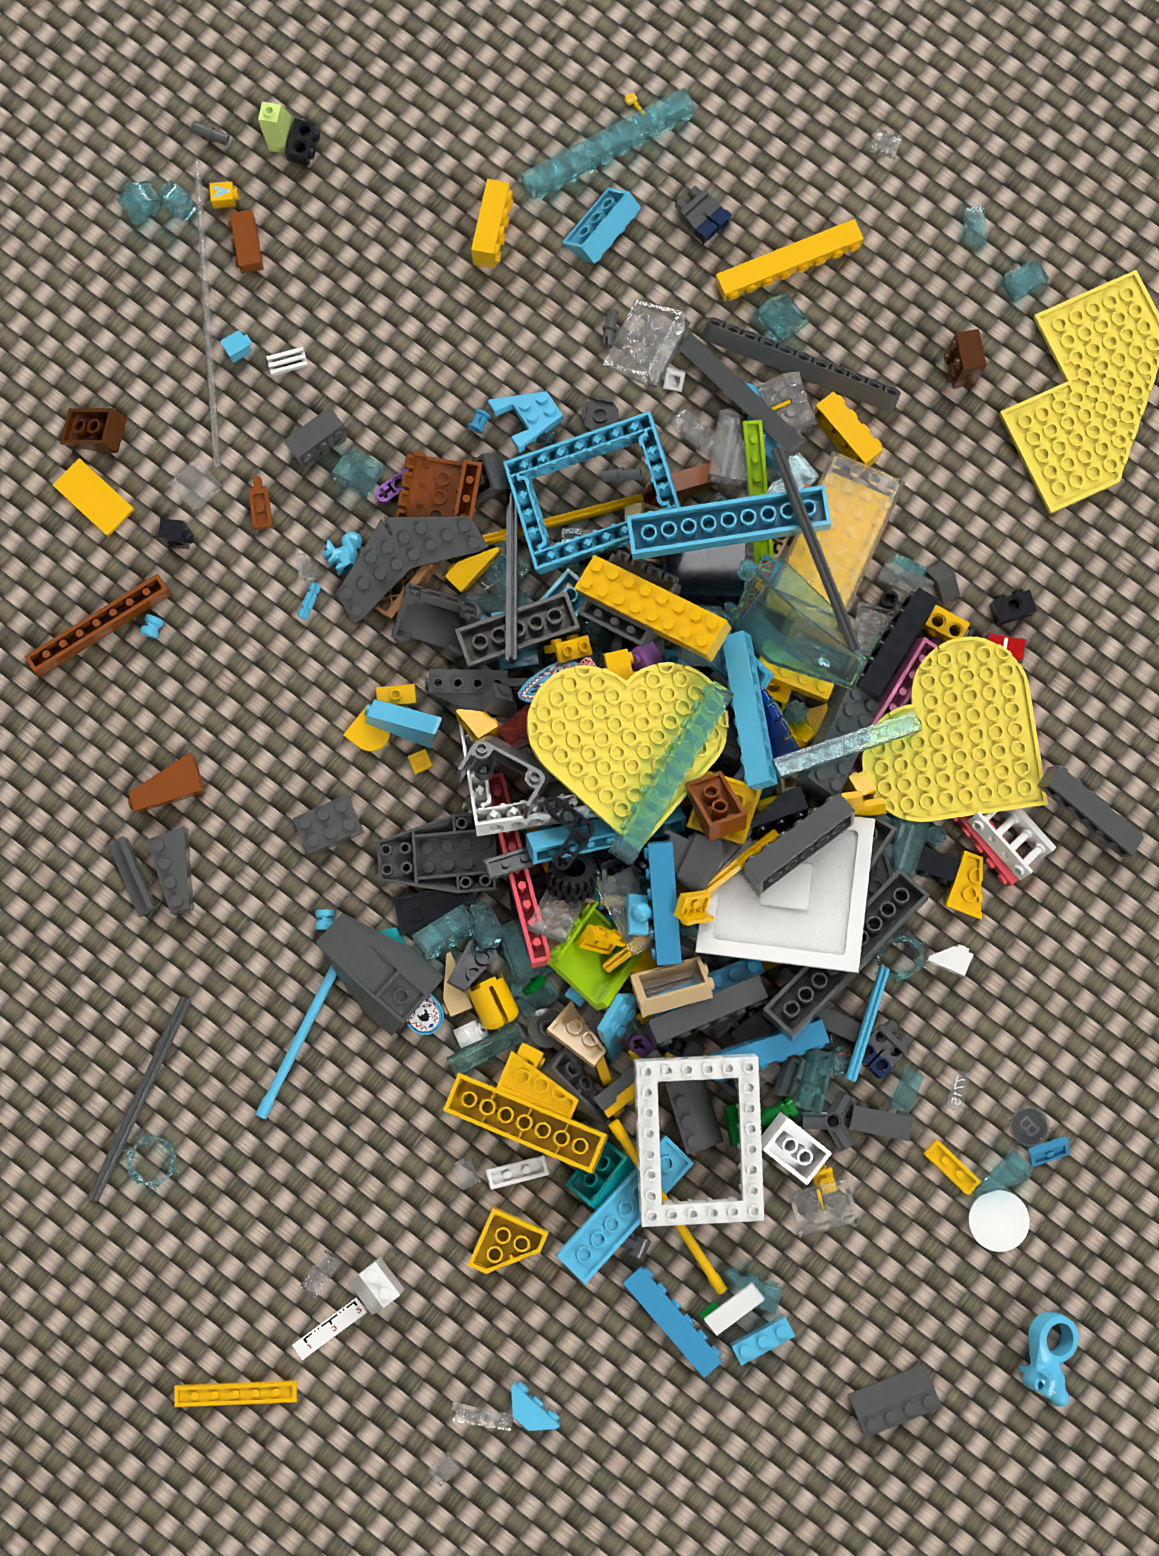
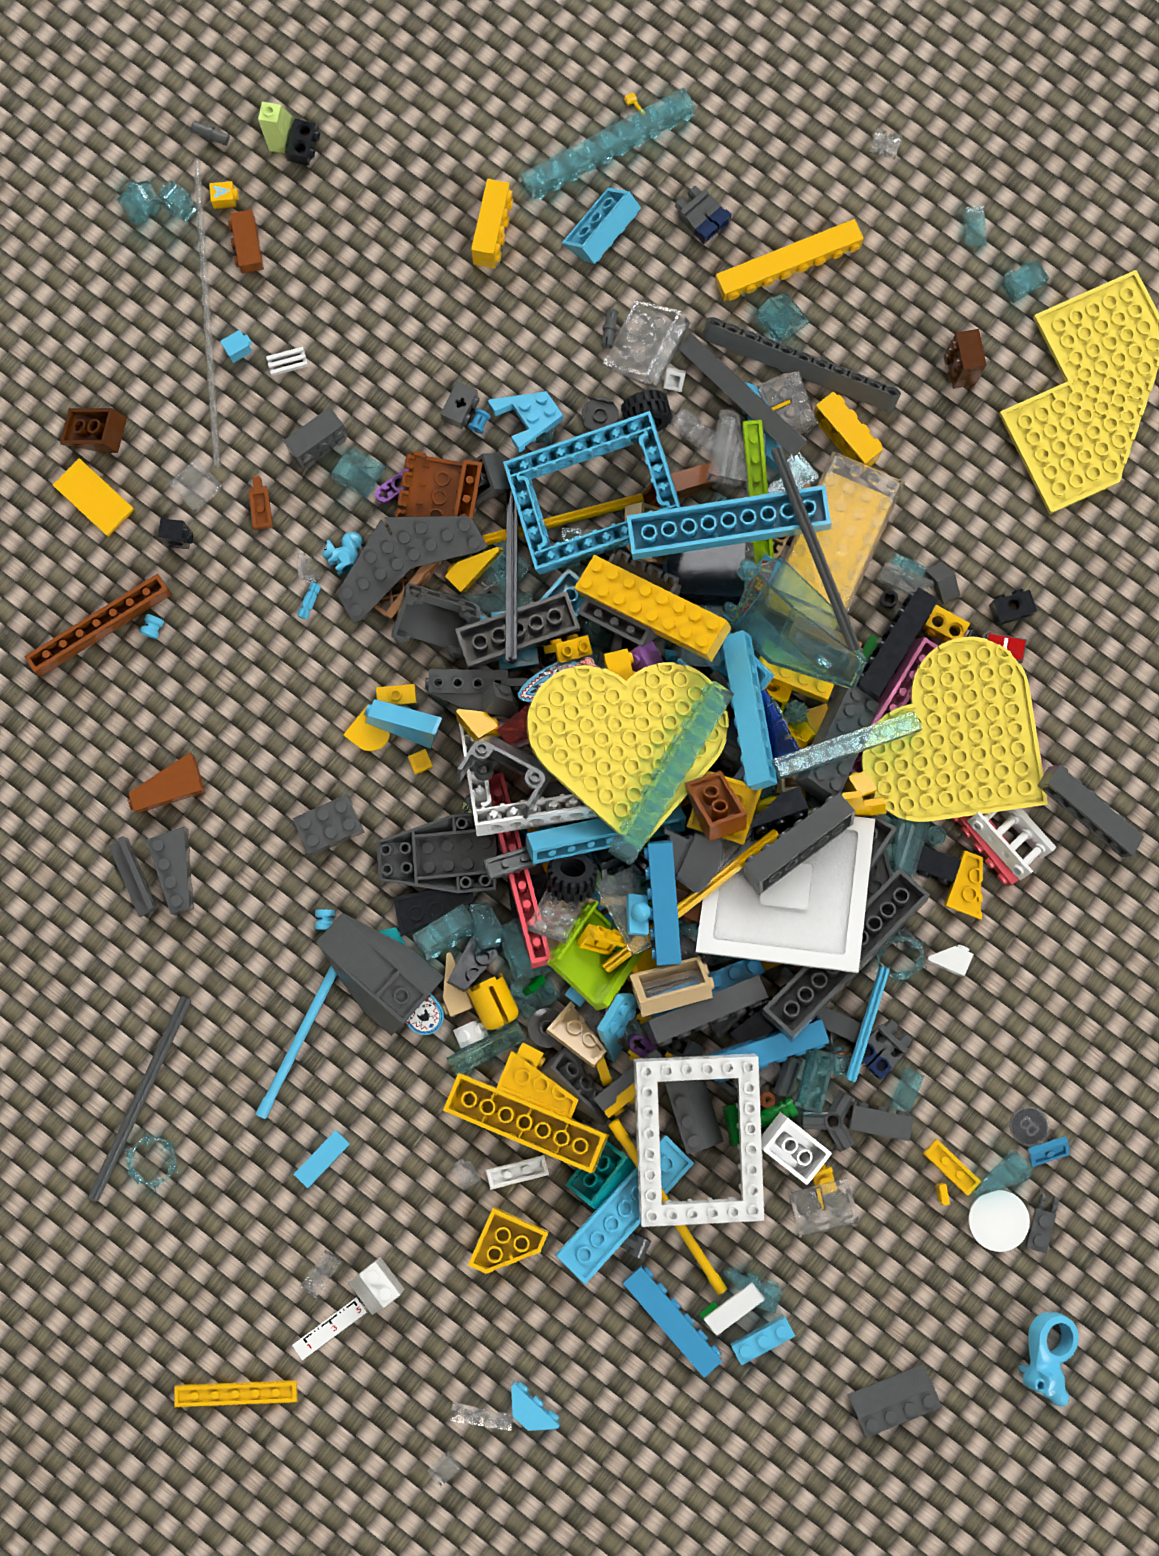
(321, 1159): none -> medium azure tile
(460, 395): none -> dark grey brick
(575, 833): black beam -> none
(621, 474): dark grey pin -> none
(651, 401): none -> black tyre
(692, 907): yellow bracket -> none
(771, 1099): none -> dark orange piece
(870, 625): clear wing -> none
(942, 1194): none -> yellow tile
(958, 1090): clear sticker -> none
(1042, 1225): none -> dark grey hinge

